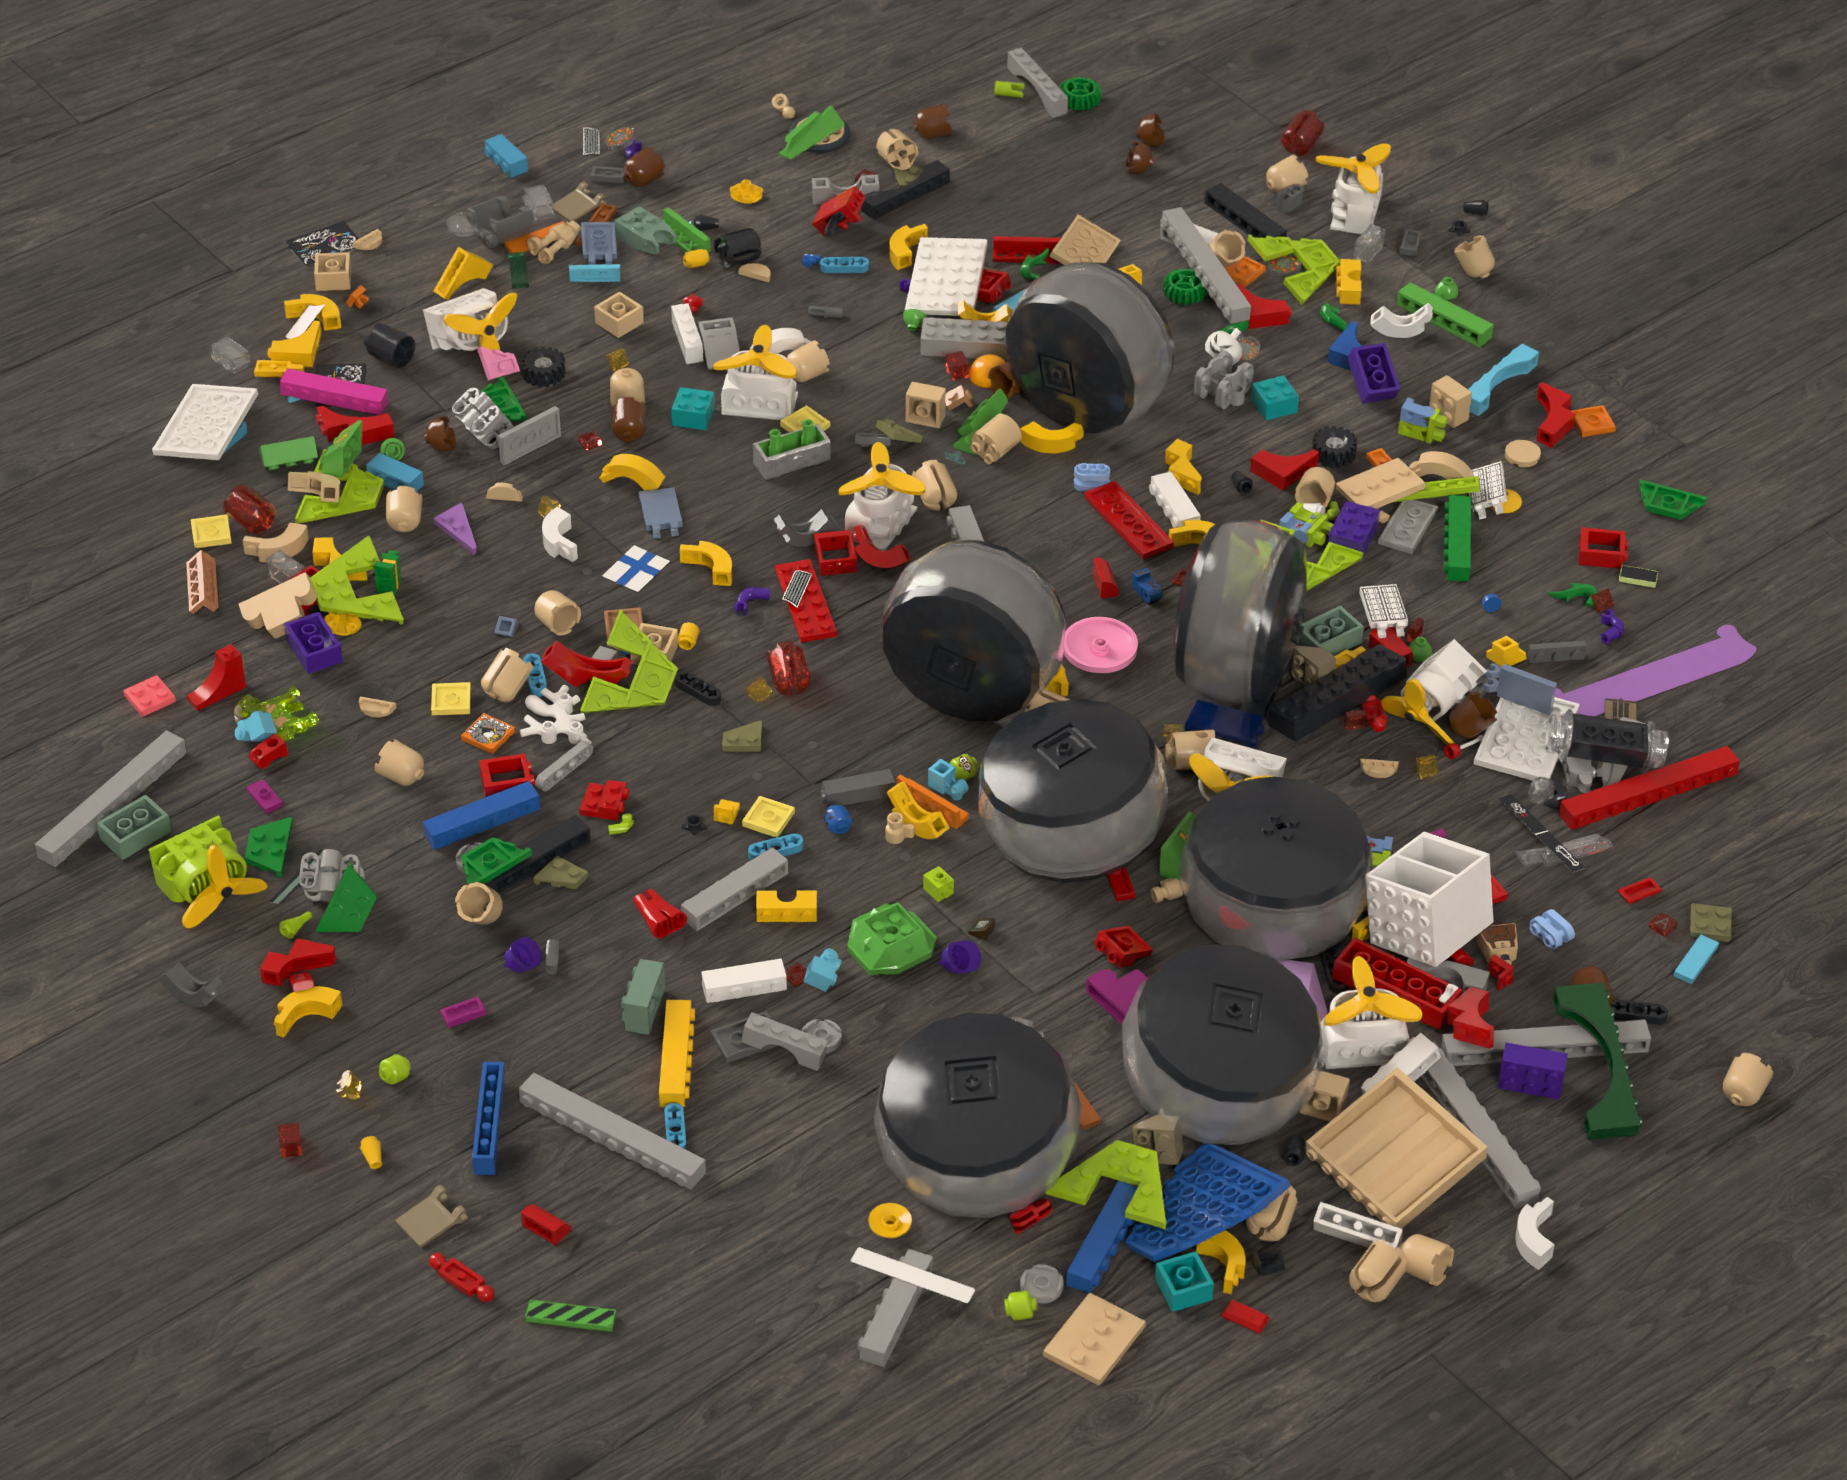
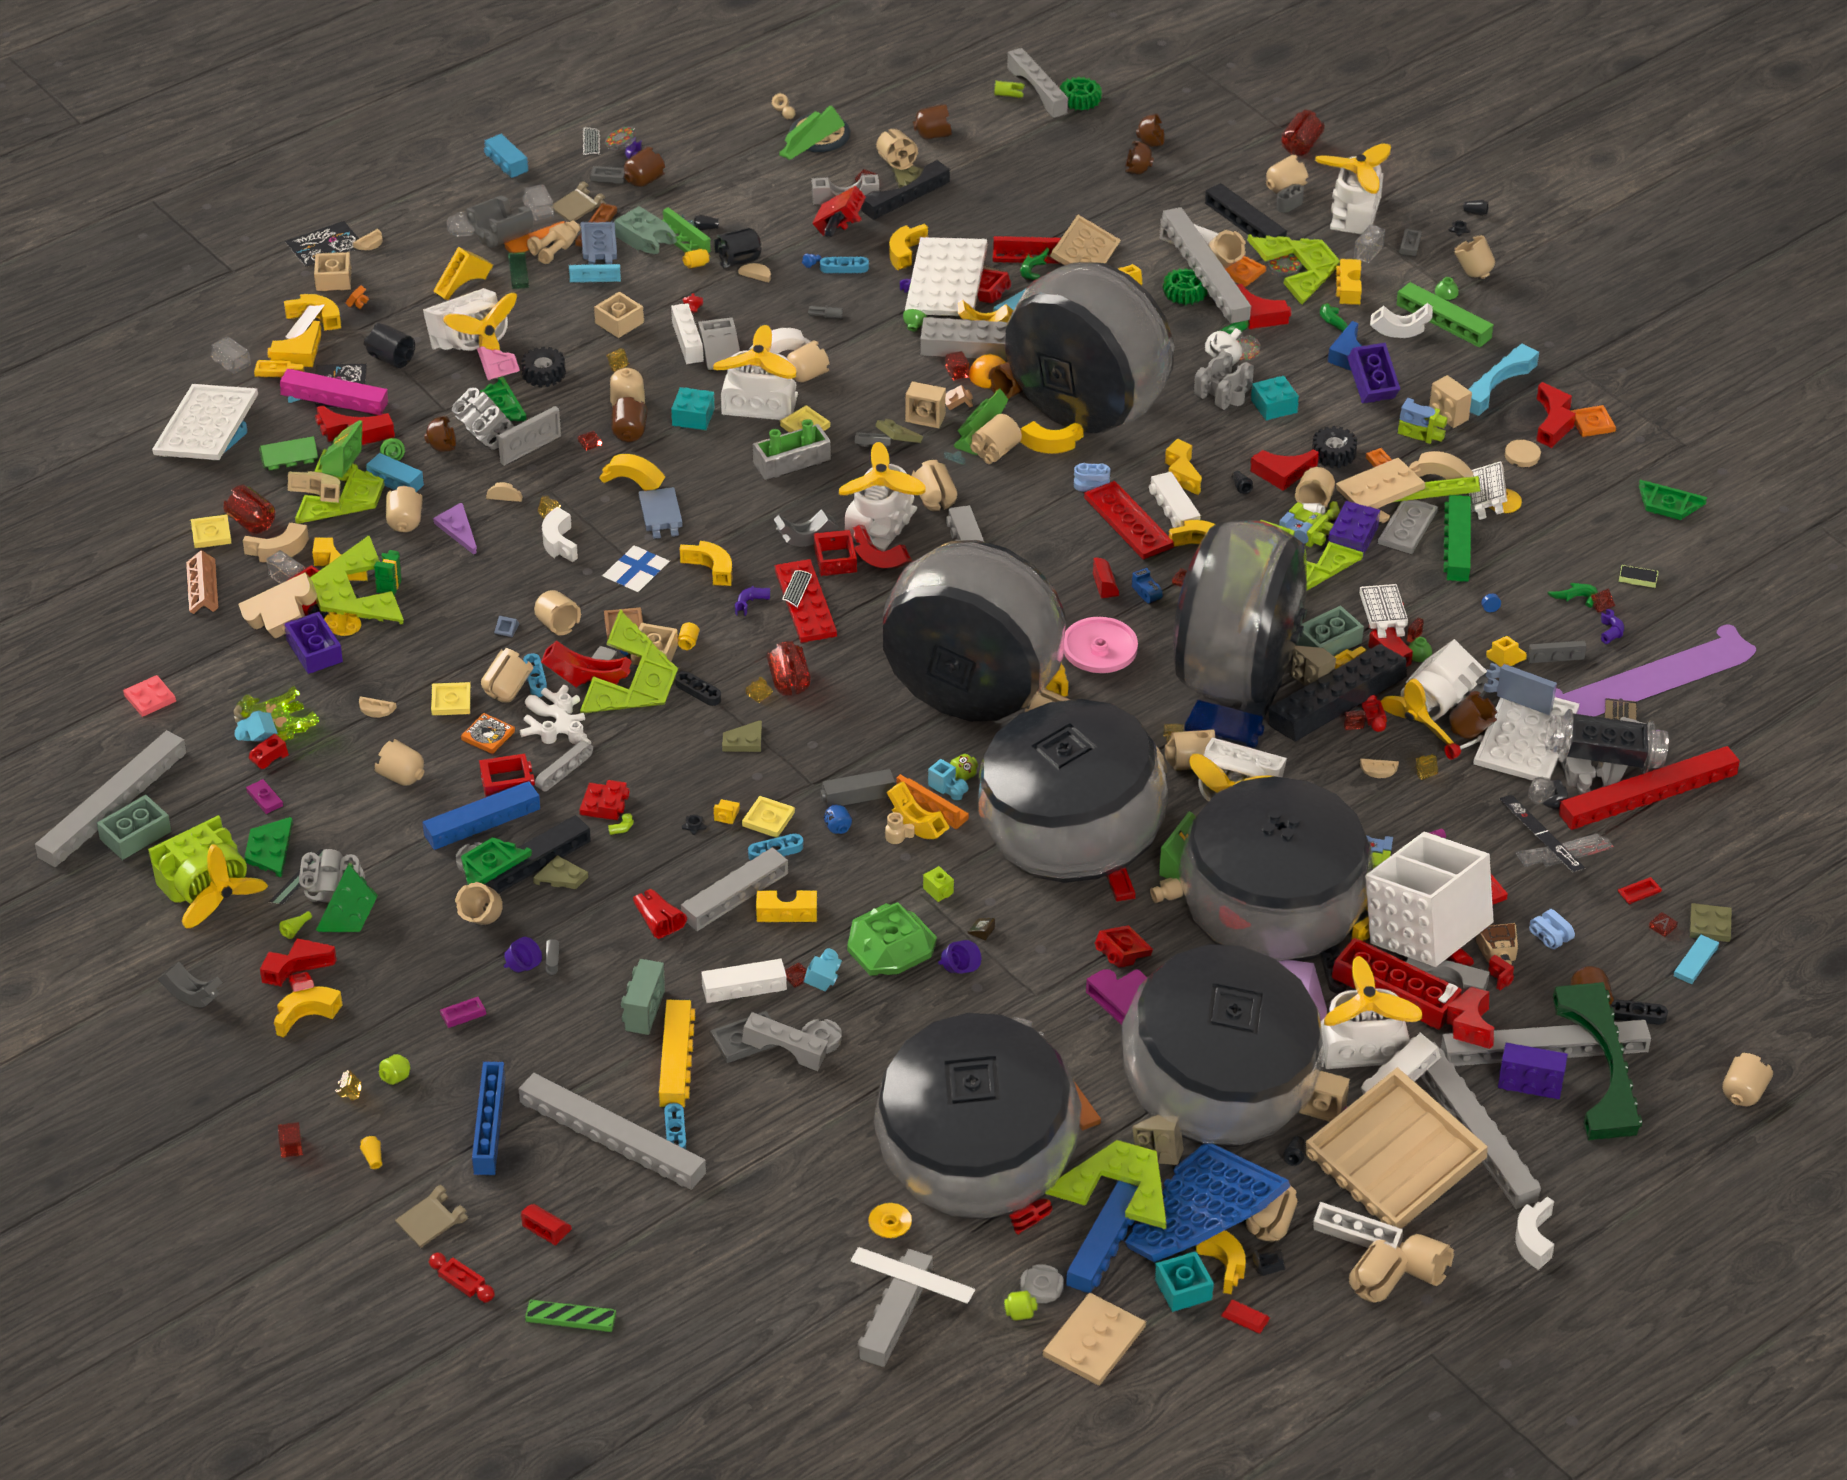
(224, 680): red arch -> none
(746, 192): yellow dish -> none
(1602, 558): red window -> none

